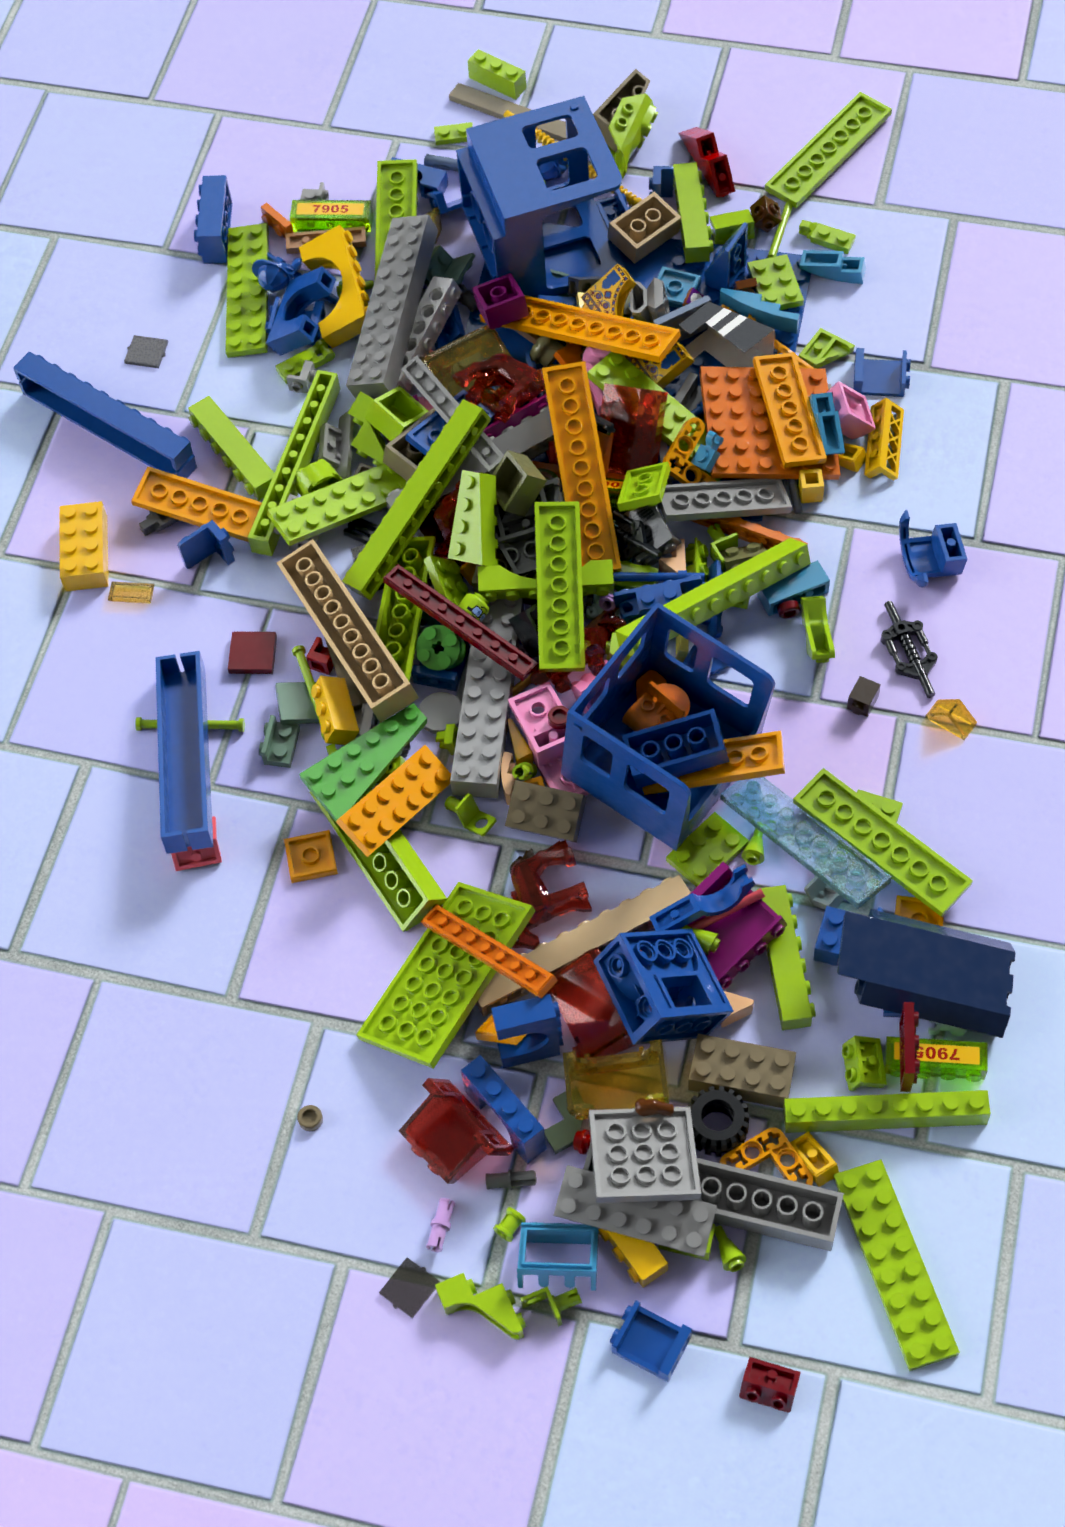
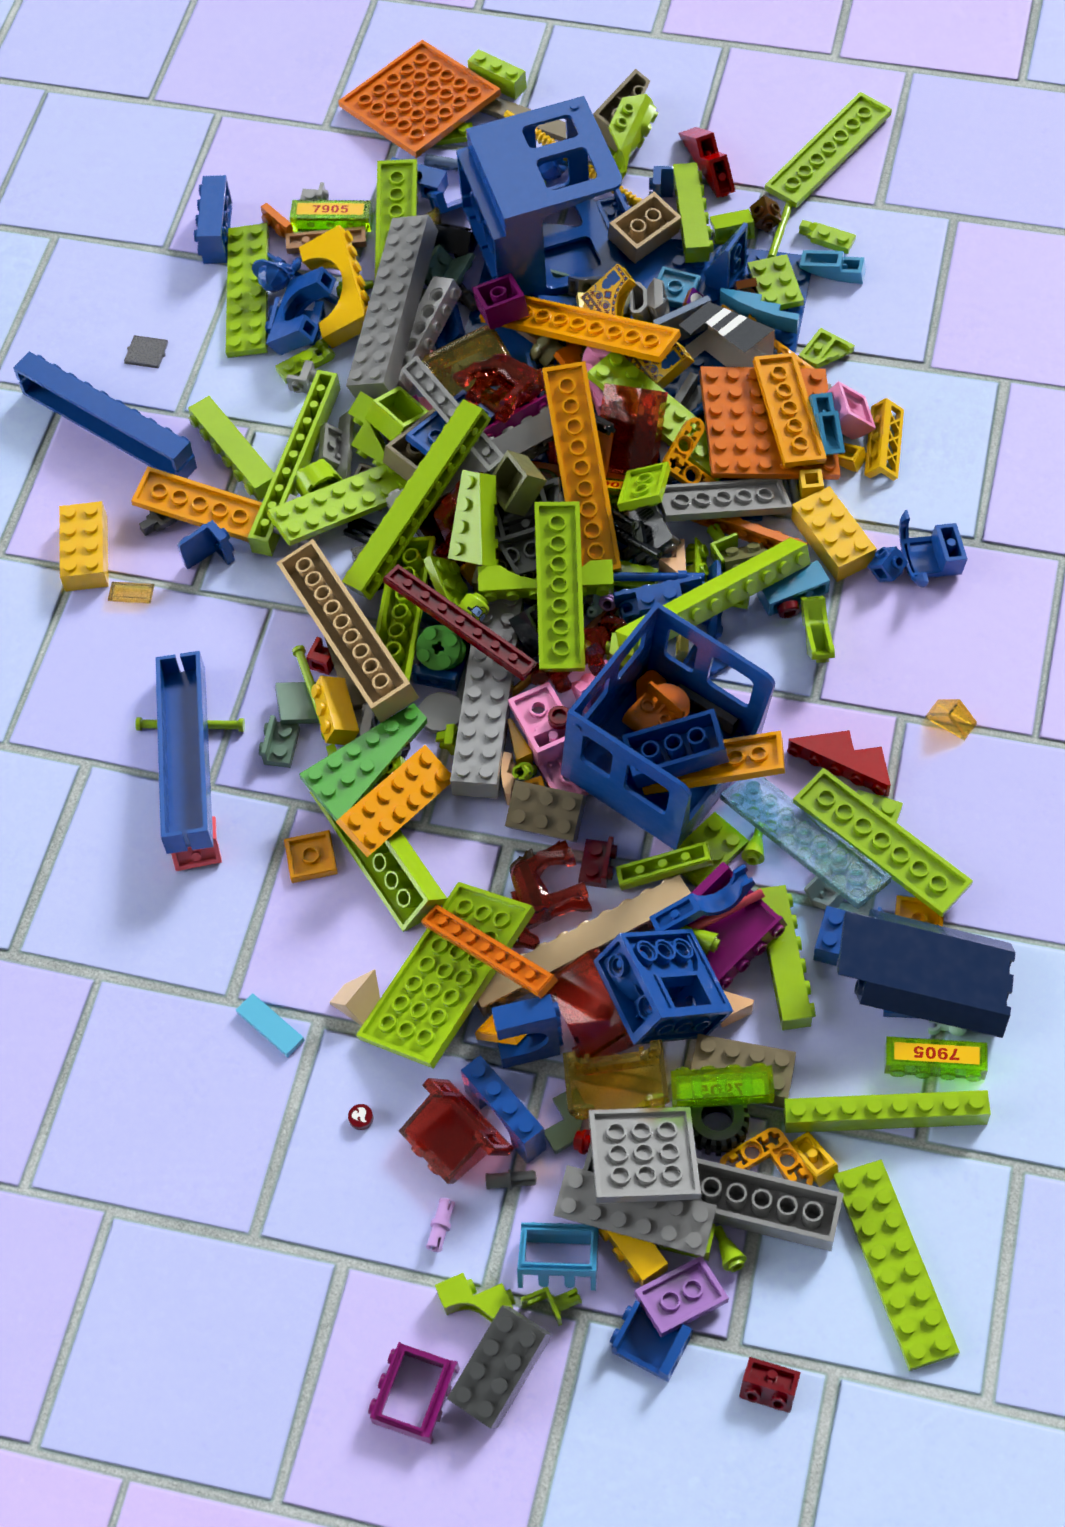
(252, 652): dark red tile -> none
(270, 1025): none -> medium azure tile
(310, 1118): dark tan tile -> none
(358, 997): none -> tan slope
(360, 1117): none -> dark red tile
(409, 1287): clear smoke piece -> none
(419, 98): none -> orange plate
(434, 1410): none -> magenta window
(455, 239): none -> black slope
(469, 814): lime bracket -> none
(499, 1366): none -> dark grey brick
(509, 1224): lime bush -> none
(596, 862): none -> dark red bracket
(652, 1107): reddish brown arm -> none
(664, 865): none -> lime brick
(681, 1296): none -> medium lavender plate
(699, 704): none -> dark grey tile
(707, 454): dark azure plate -> none
(722, 1085): none -> clear neon green brick
(833, 533): none -> yellow brick
(836, 753): none -> red slope
(863, 696): dark brown brick -> none
(864, 1063): lime bracket -> none
(881, 376): blue panel -> none
(887, 564): none -> blue brick
(903, 631): black bar -> none
(908, 1047): dark red plate -> none

